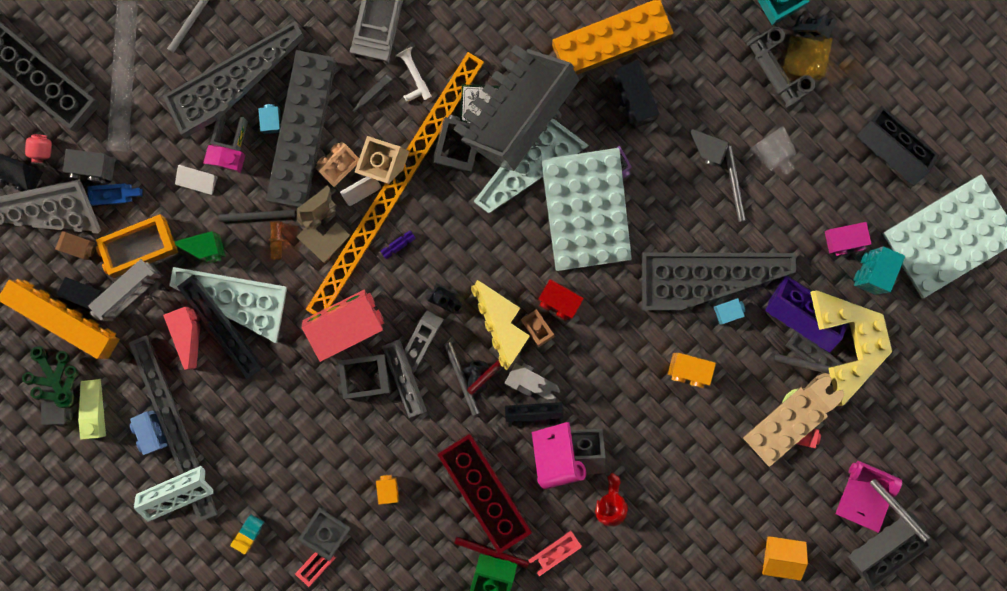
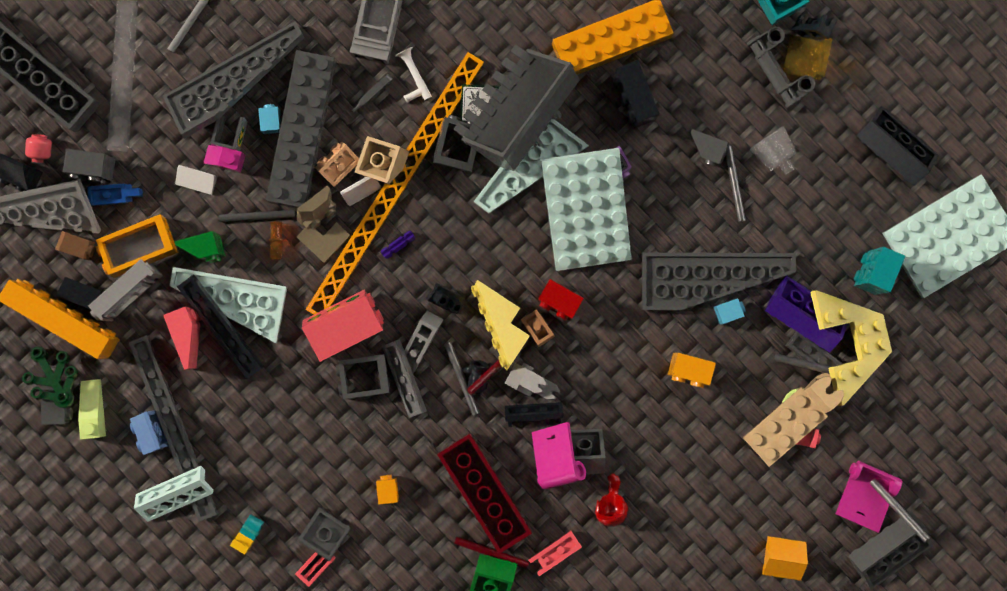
(848, 237): dark pink brick -> none

